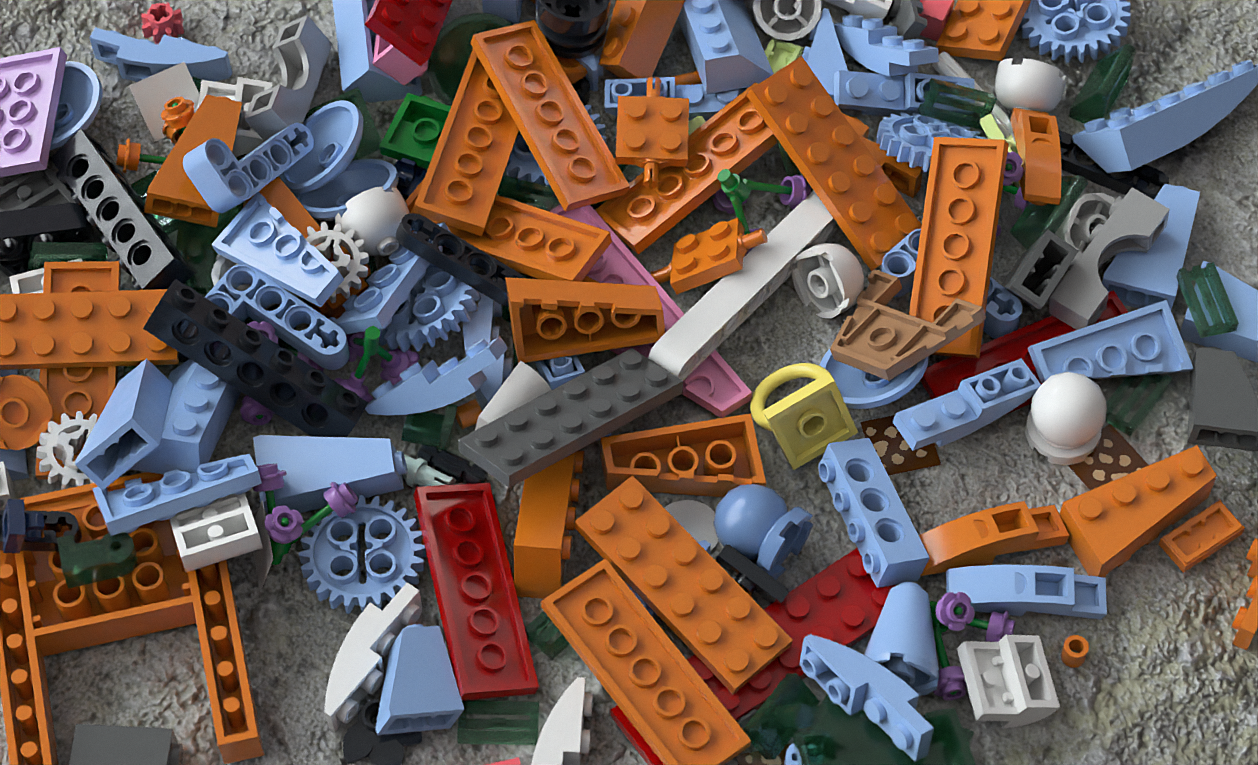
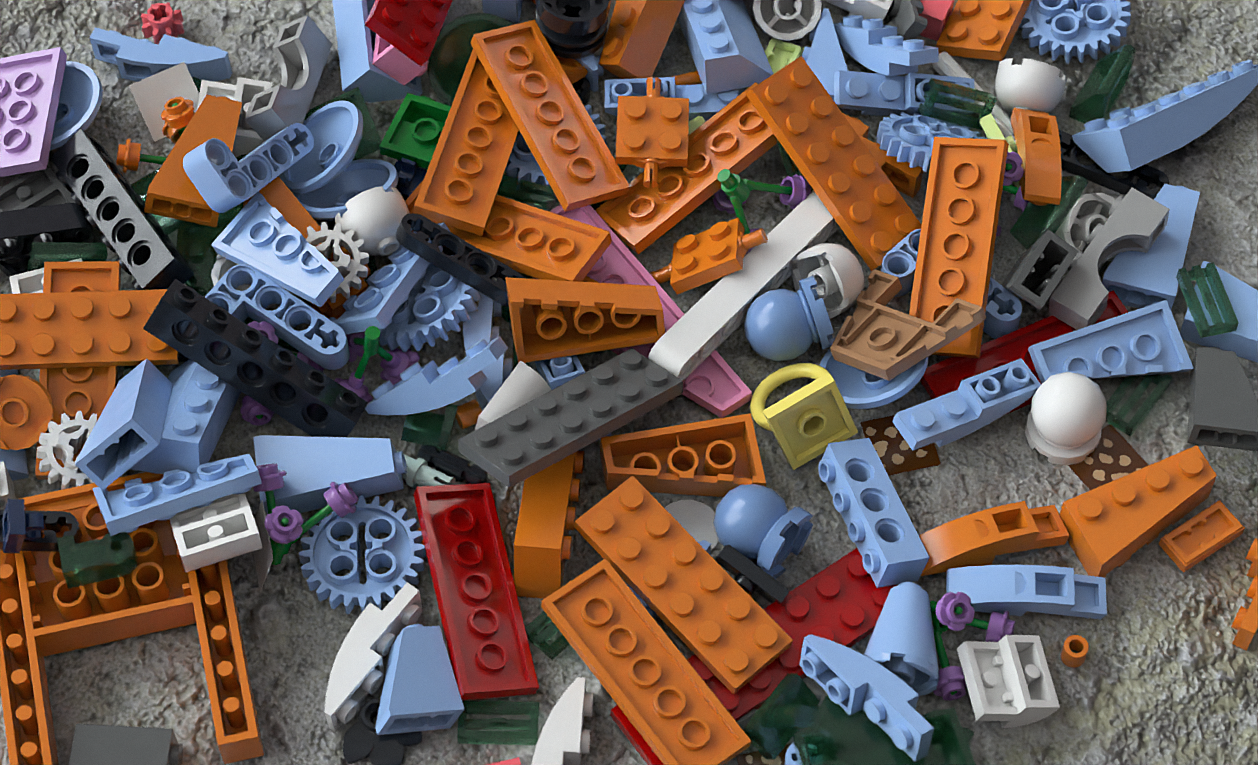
(786, 323): none -> medium blue tile

